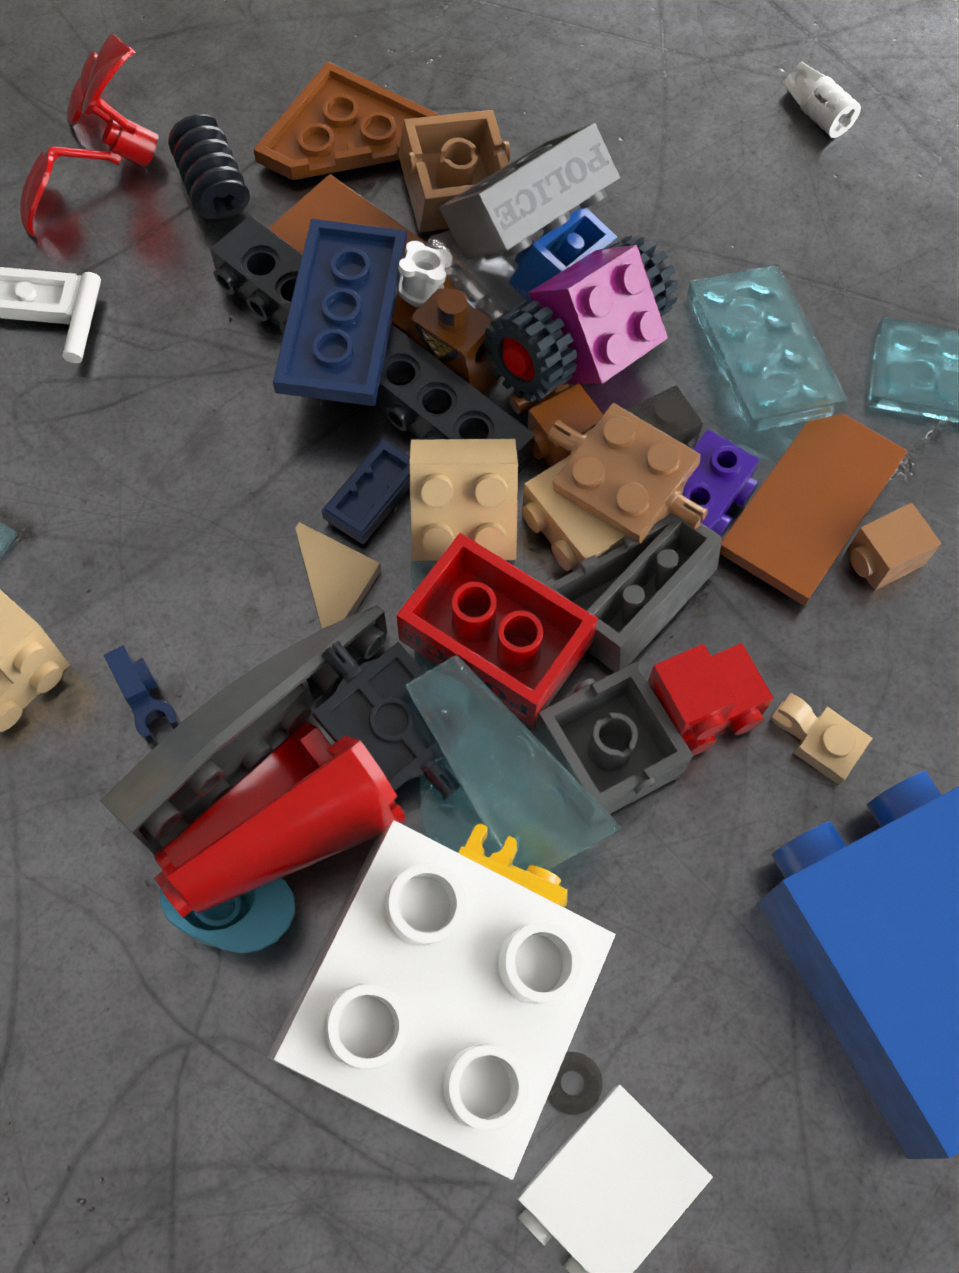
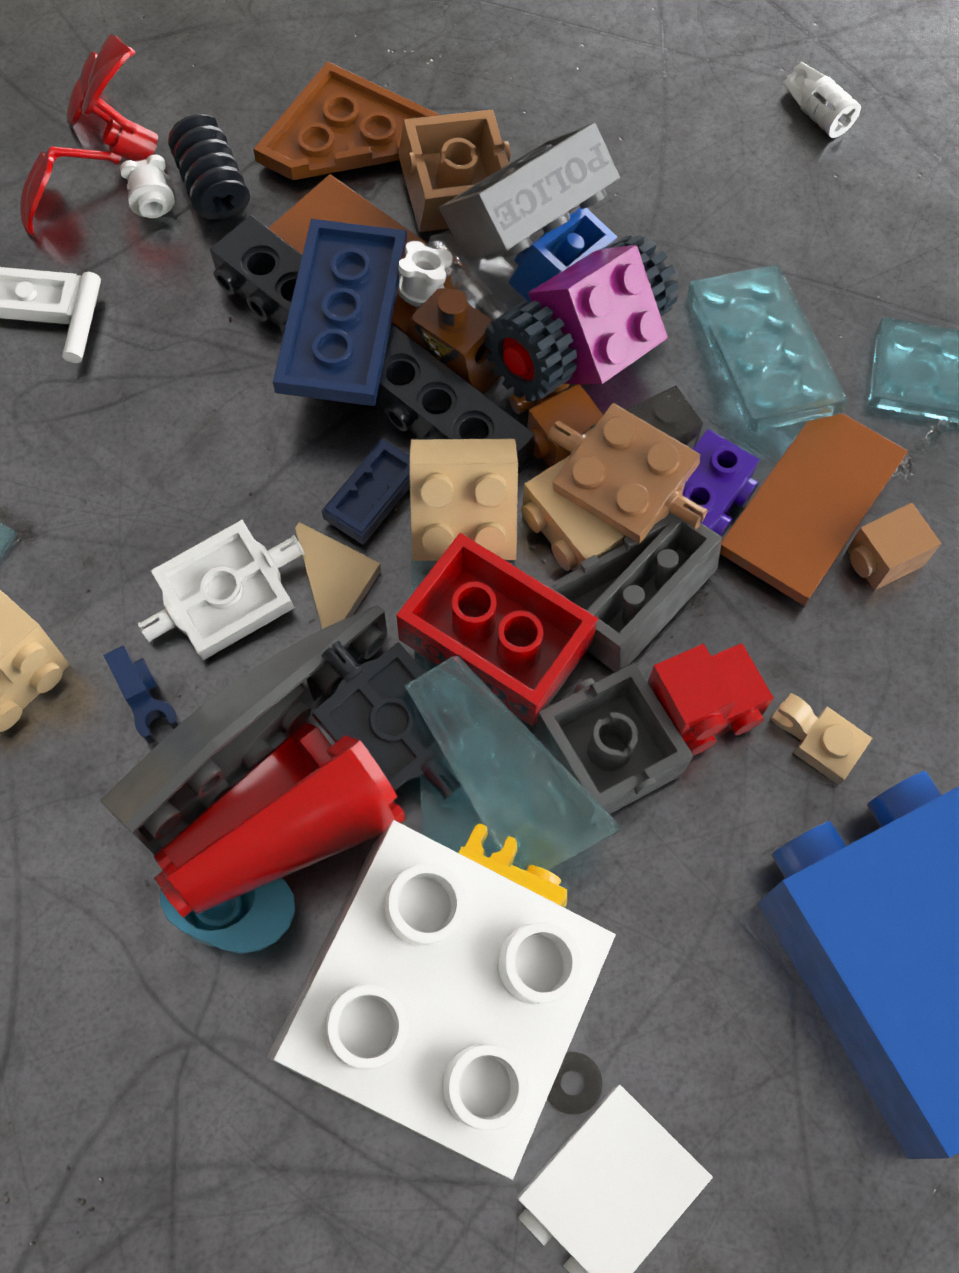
(148, 186): none -> white brick
(222, 589): none -> white plate

